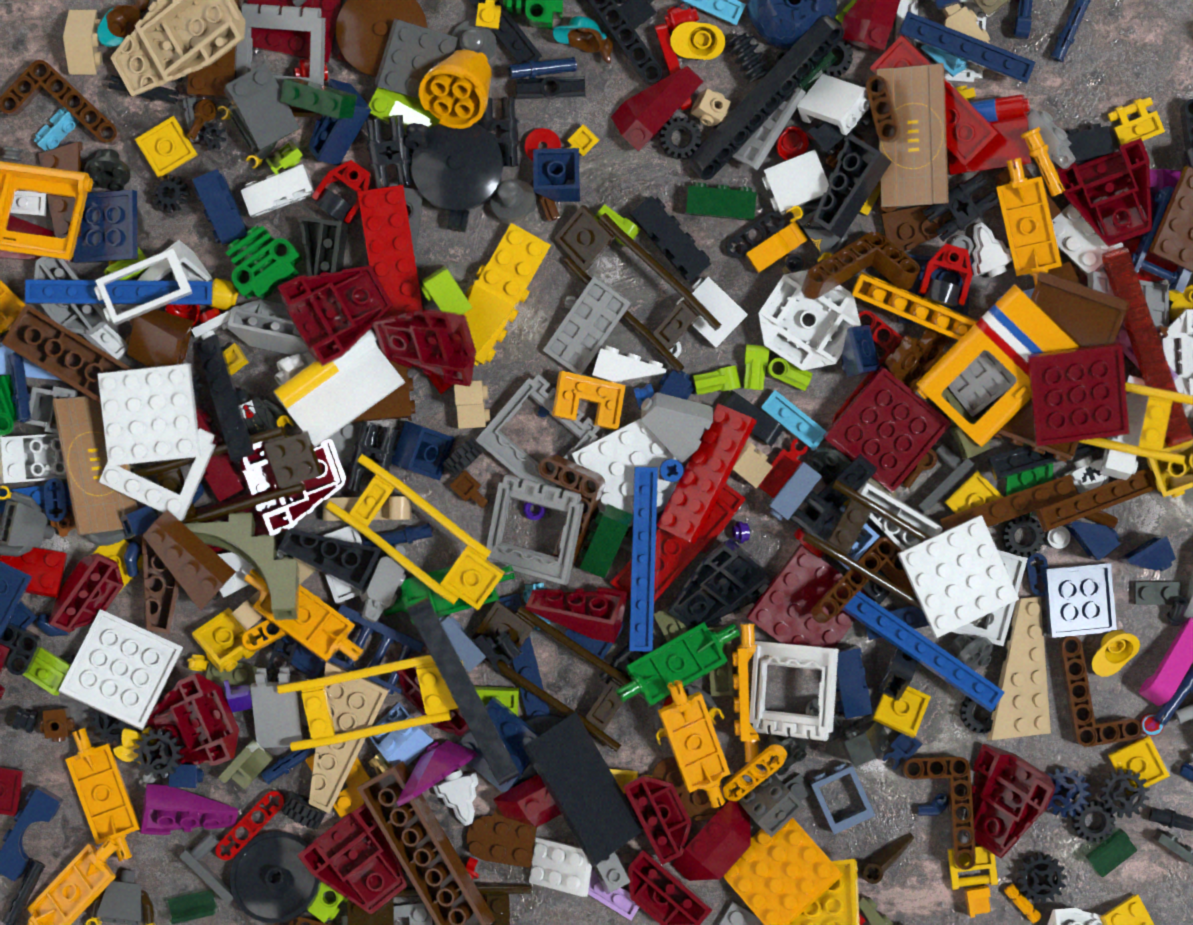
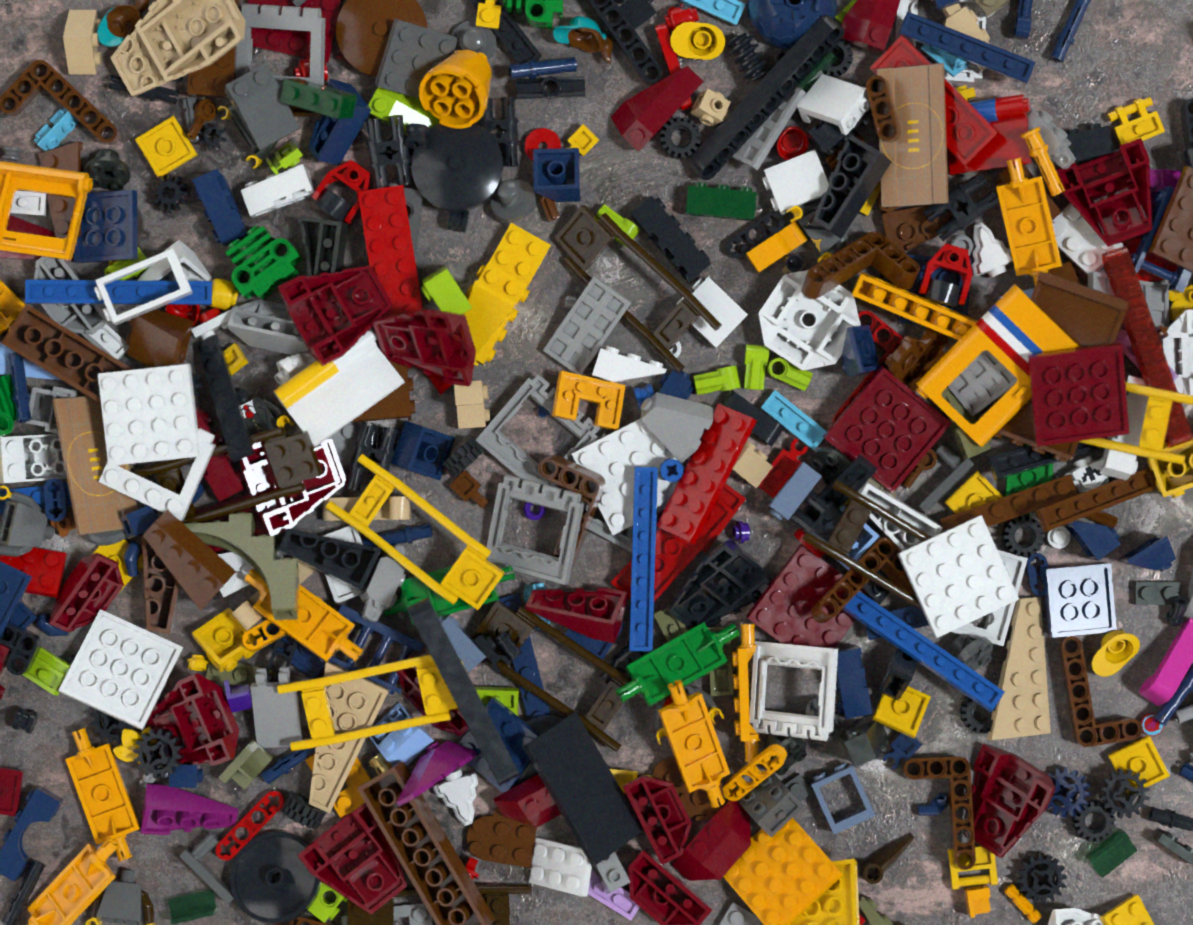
(65, 722): reddish brown brick -> none
(605, 540): dark green brick -> none

